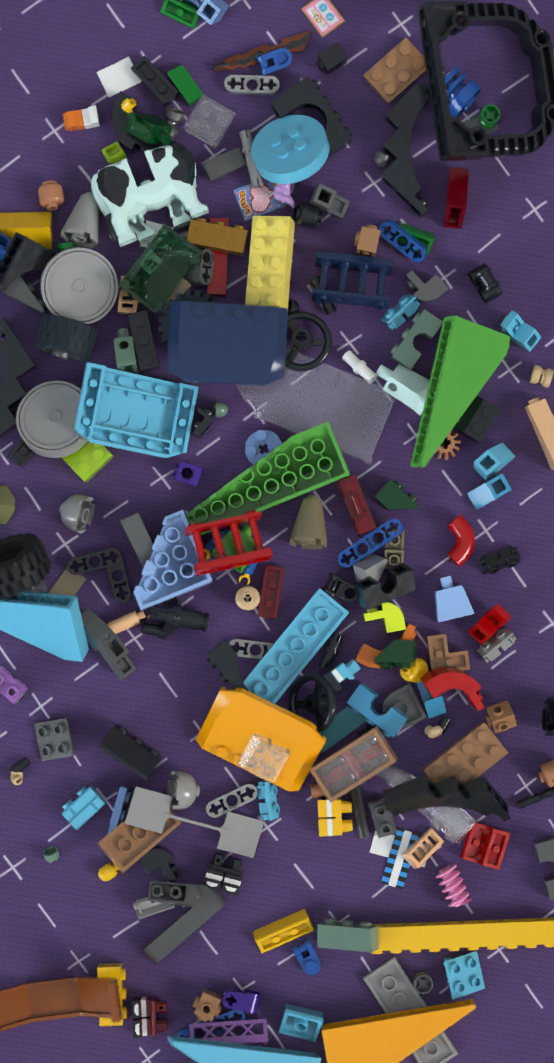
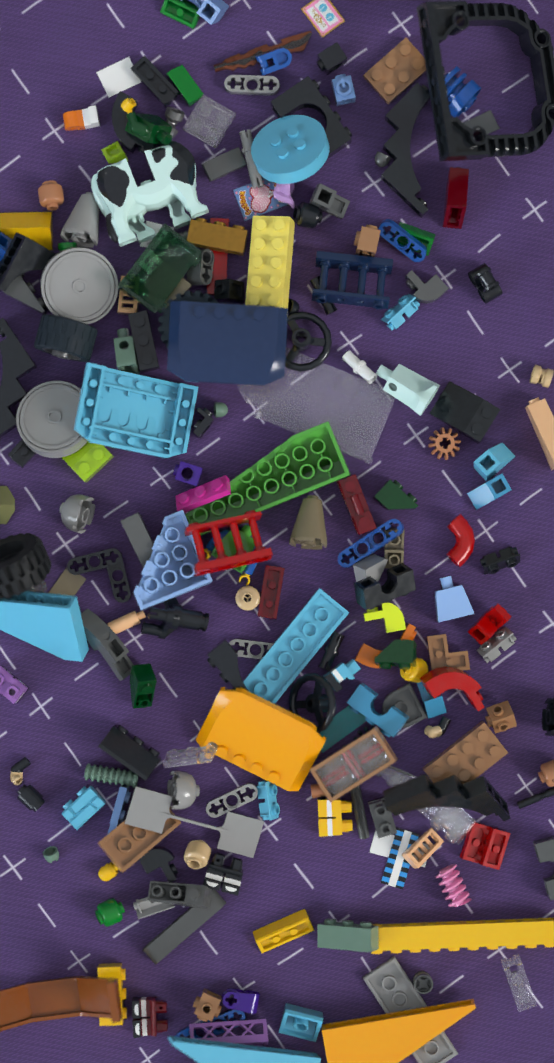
(30, 797): none -> black brick
(54, 739): dark grey hinge -> none
(109, 912): none -> green head
(111, 775): none -> sand green piece
(142, 685): none -> dark green slope
(190, 756): none -> clear plate
(197, 854): none -> tan head
(203, 494): none -> dark pink plate
(229, 289): none -> black bracket
(259, 438): medium blue plate -> none
(263, 758): clear slope -> none
(310, 963): blue plate -> none
(339, 587): black piece -> none
(343, 89): none -> medium blue brick
(425, 325): sand green arch -> none
(462, 366): bright green slope -> none
(464, 974): medium azure hinge -> none
(489, 116): green wheel -> none
(518, 983): none -> clear plate
(520, 332): medium azure brick -> none

